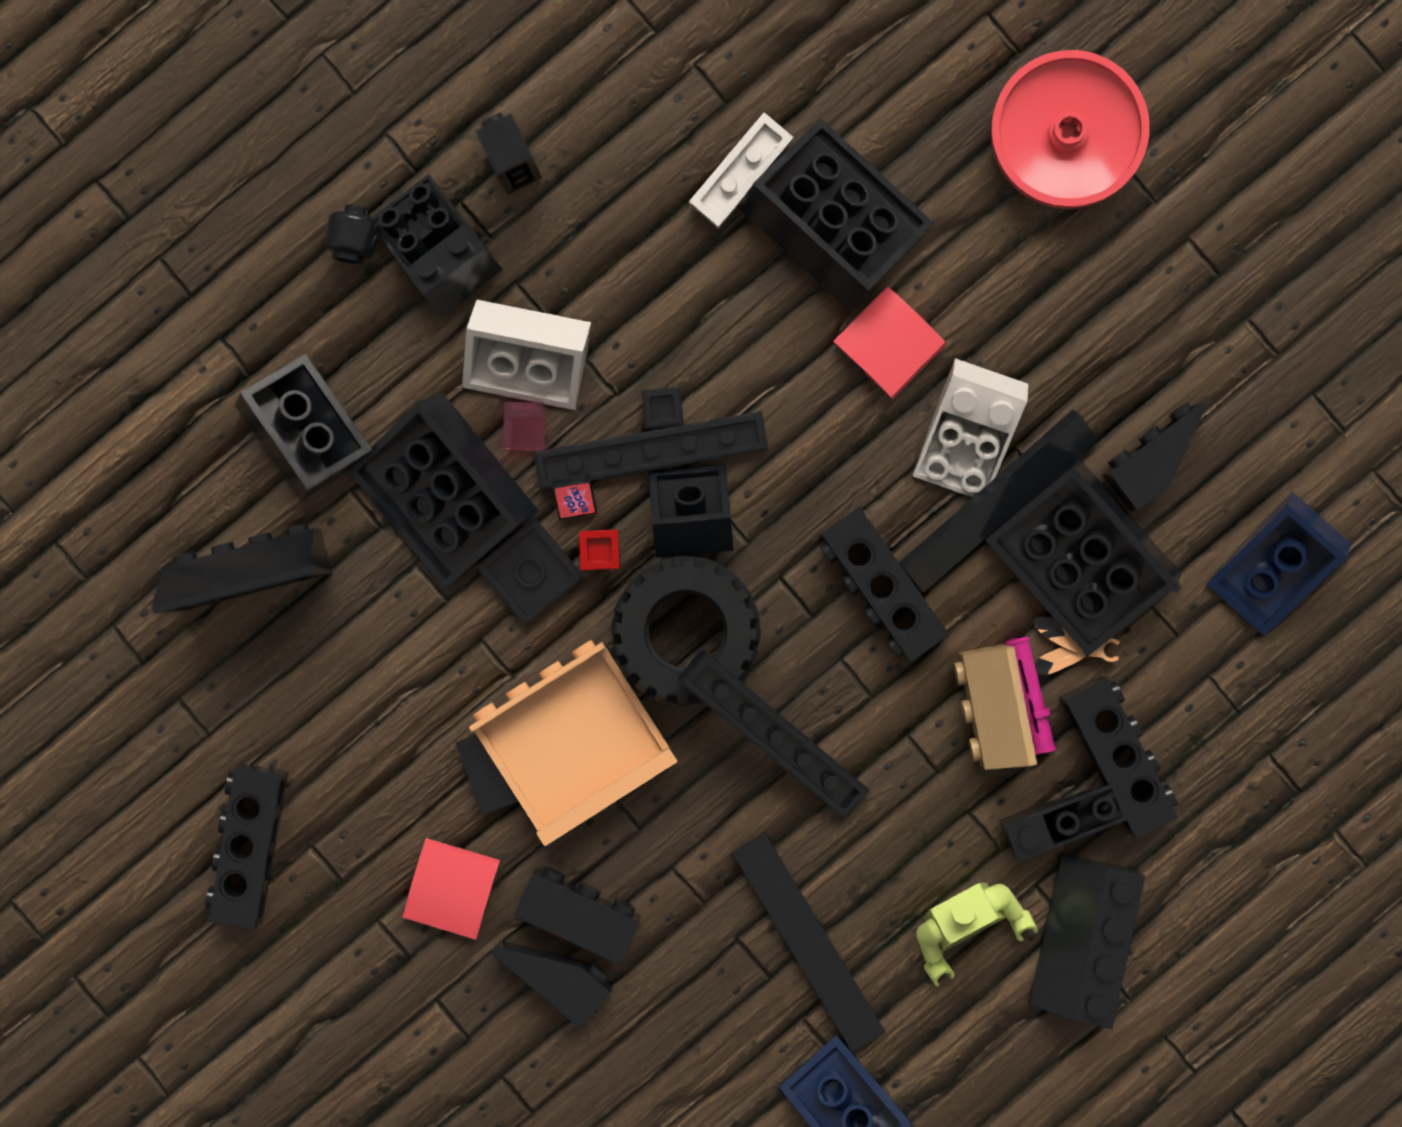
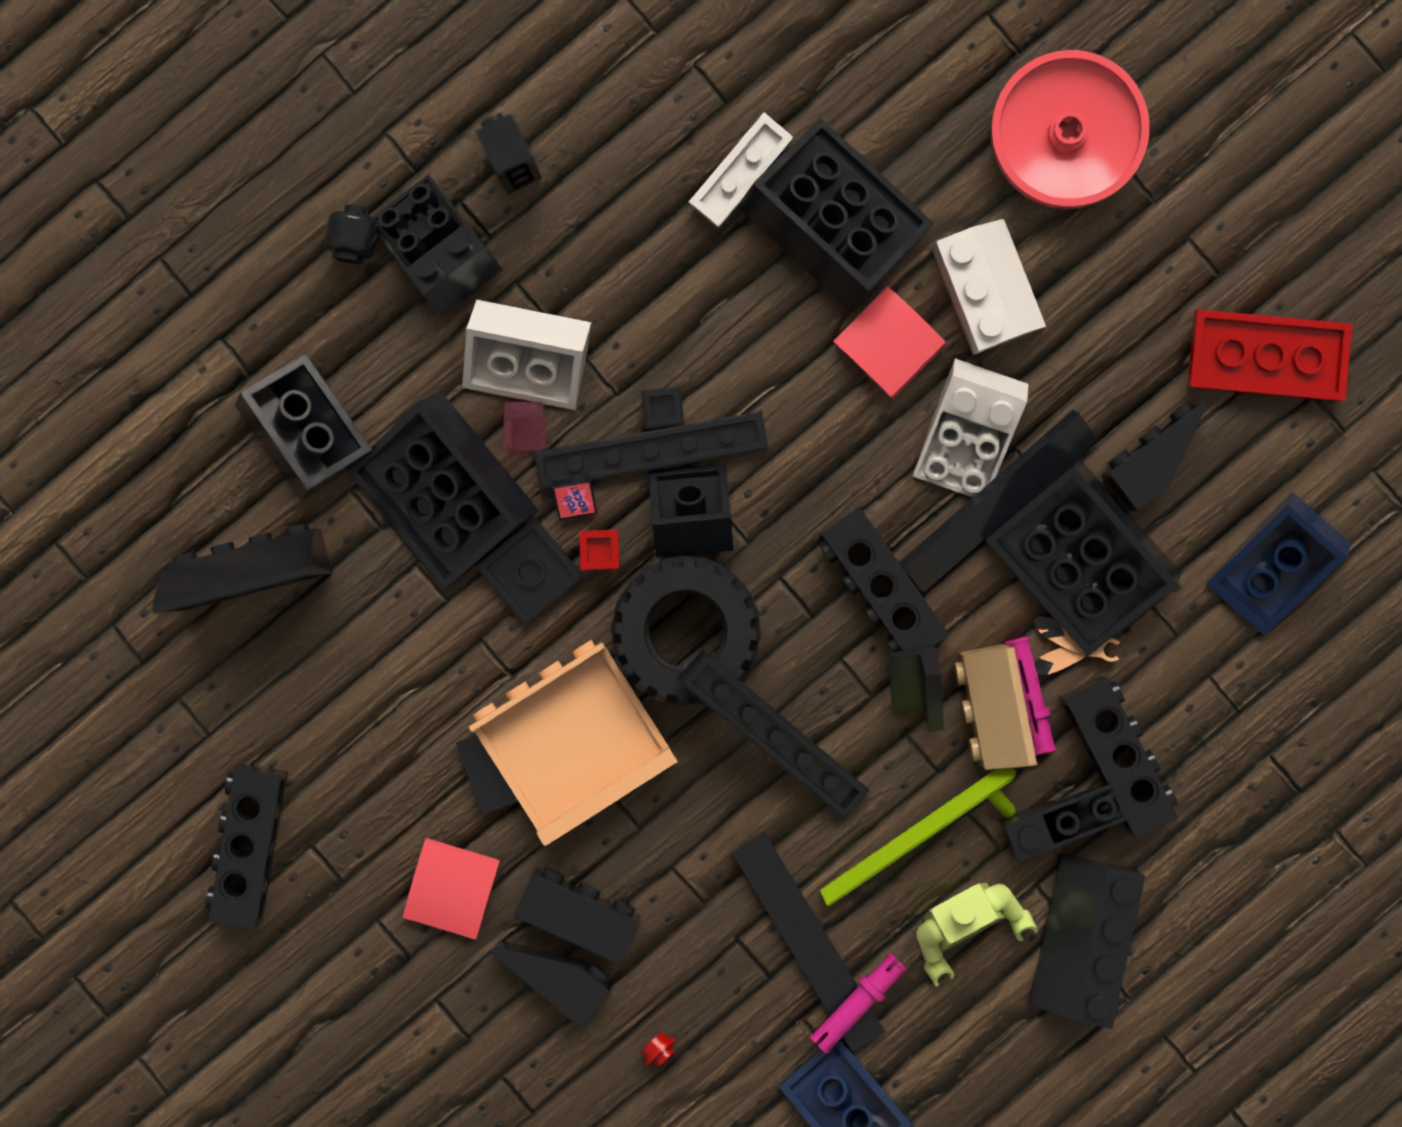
(659, 1050): none -> red plate
(858, 1003): none -> dark pink pin
(917, 685): none -> black panel
(986, 788): none -> lime piece
(987, 285): none -> white slope
(1269, 355): none -> red plate

